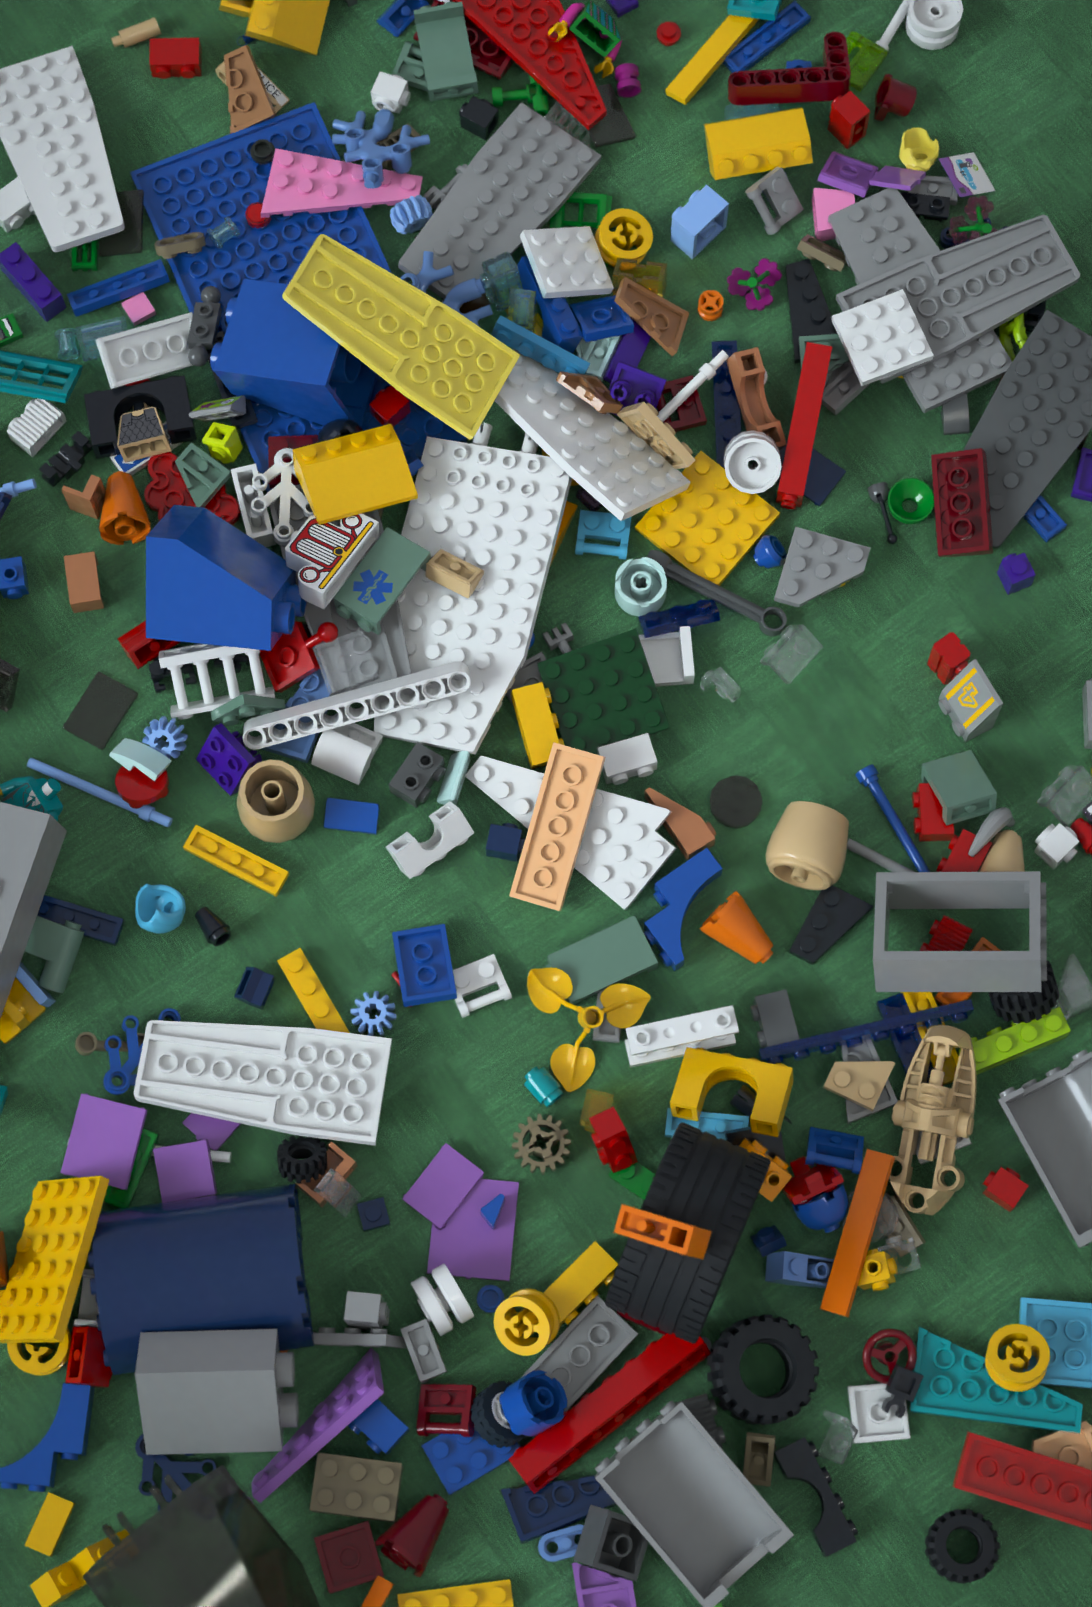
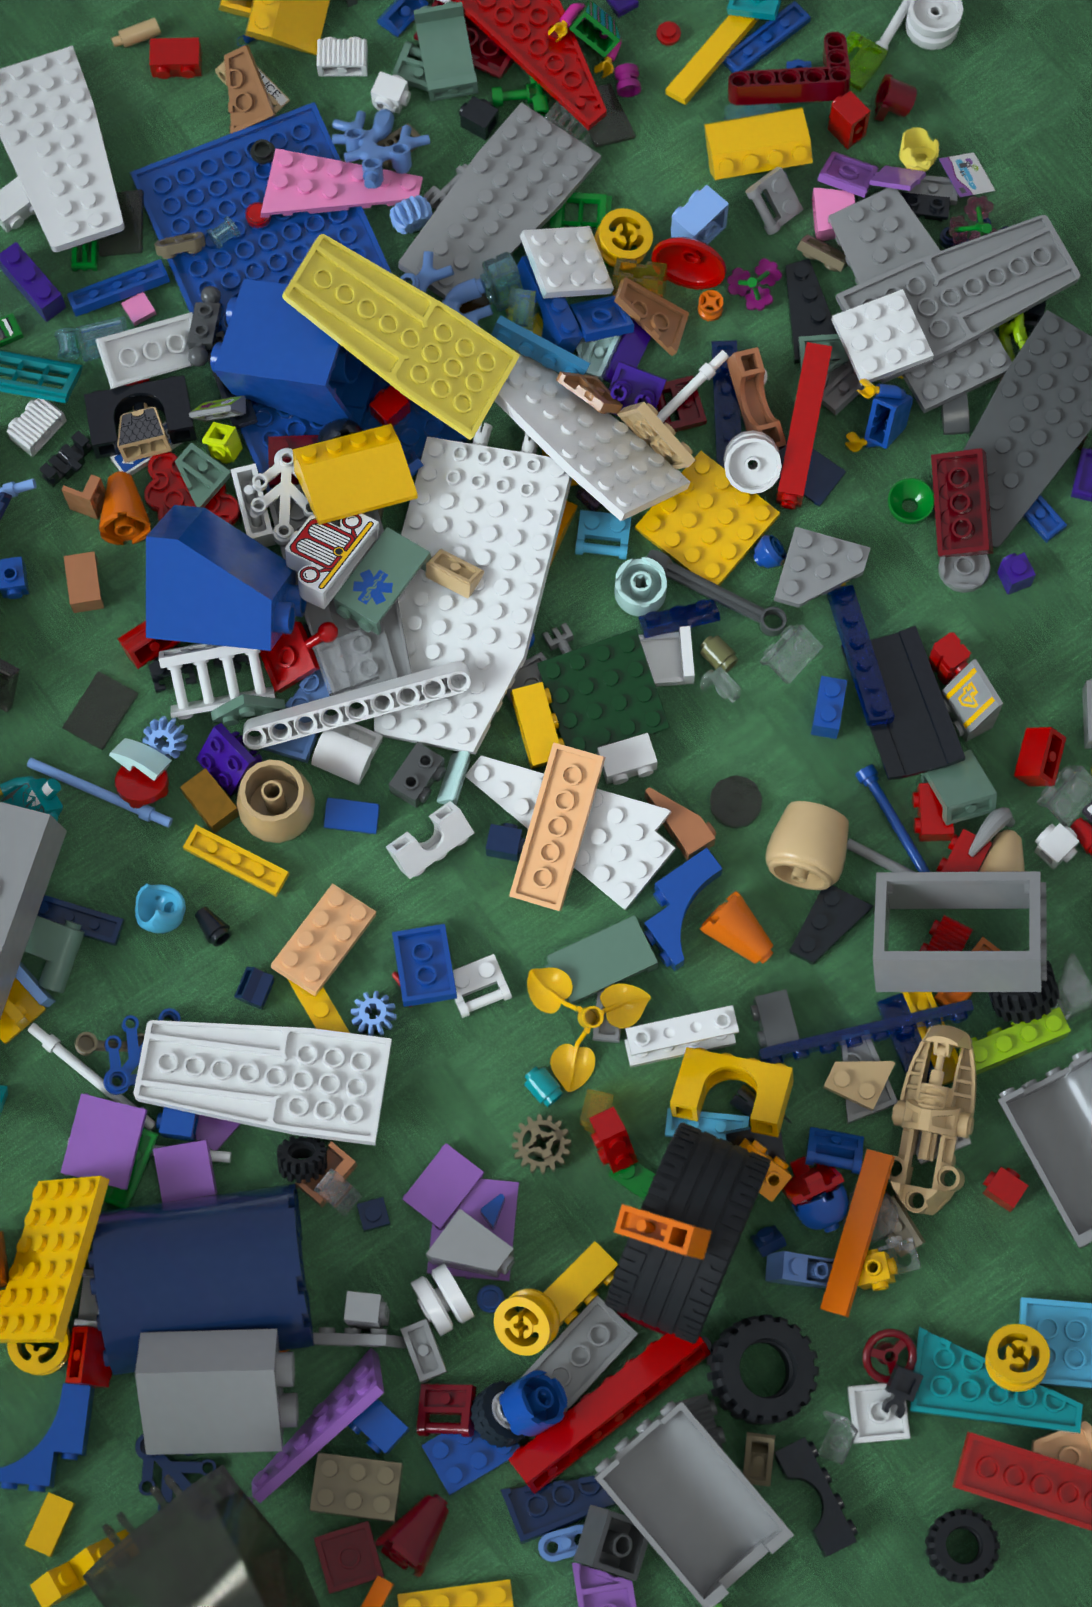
(52, 1044): none -> white bar
(177, 1124): none -> blue brick
(210, 800): none -> pearl gold panel
(323, 940): none -> light nougat plate
(342, 57): none -> white brick
(471, 1248): none -> light grey slope
(690, 262): none -> red dish
(718, 653): none -> olive brick
(829, 707): none -> blue brick
(860, 656): none -> clear blue plate
(879, 494): hinge -> none
(887, 416): none -> blue torso
(922, 729): none -> black hinge
(964, 572): none -> light grey tile
(1040, 756): none -> red brick

